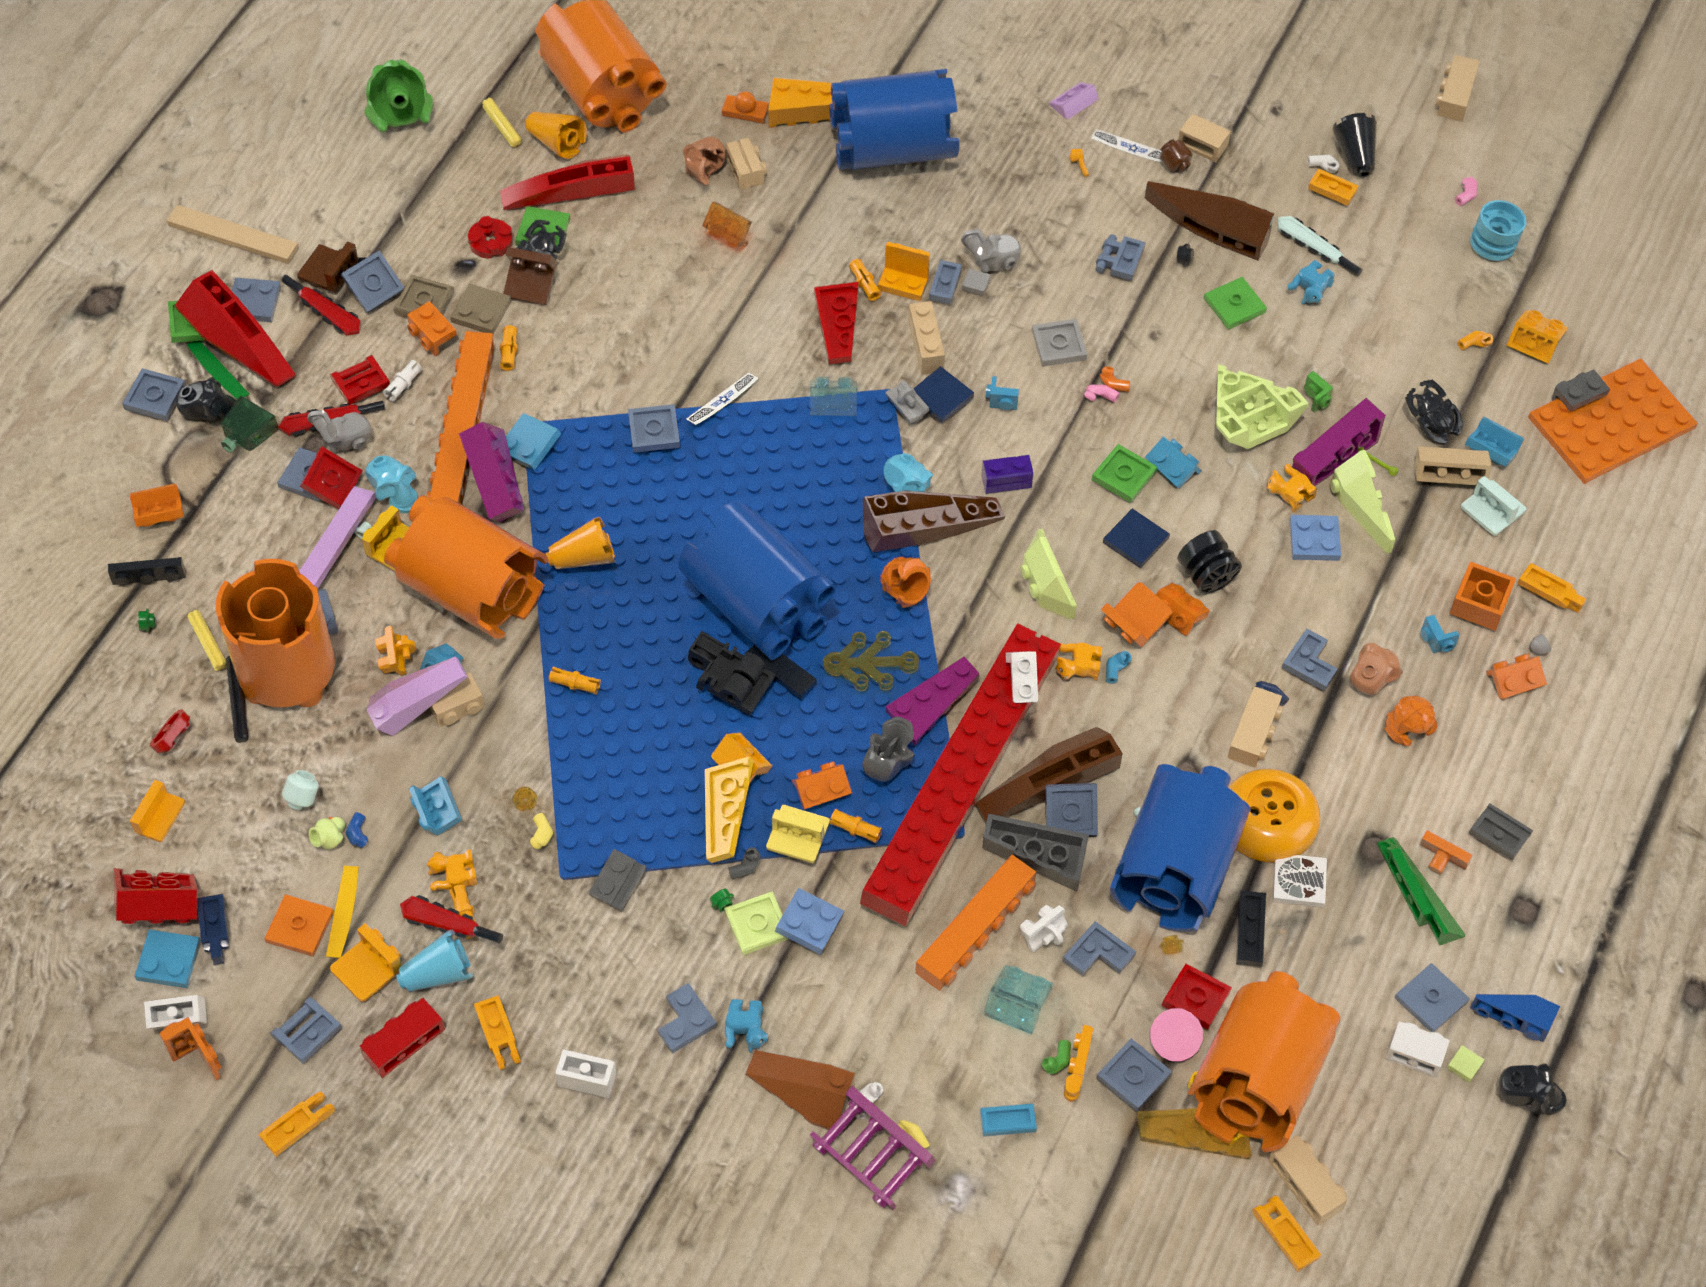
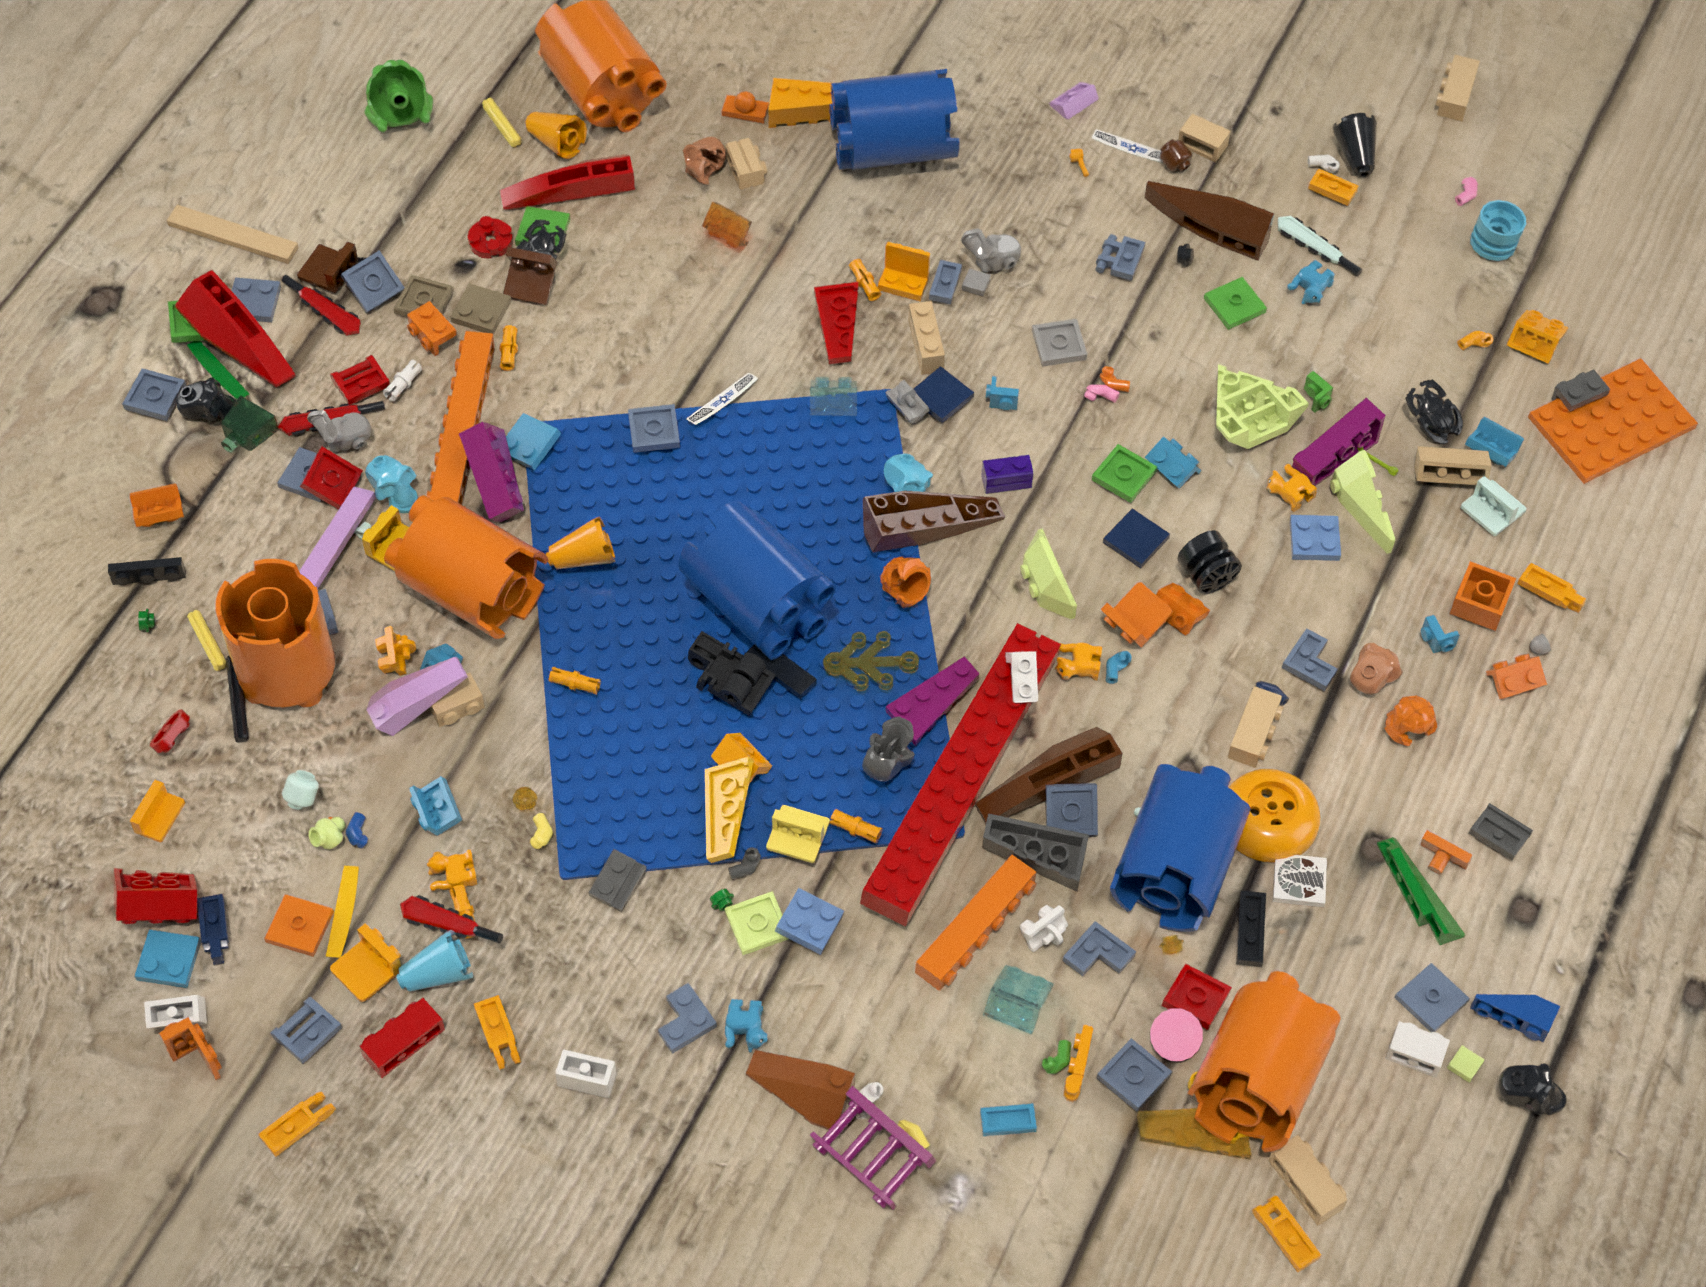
(822, 785): orange bracket -> none

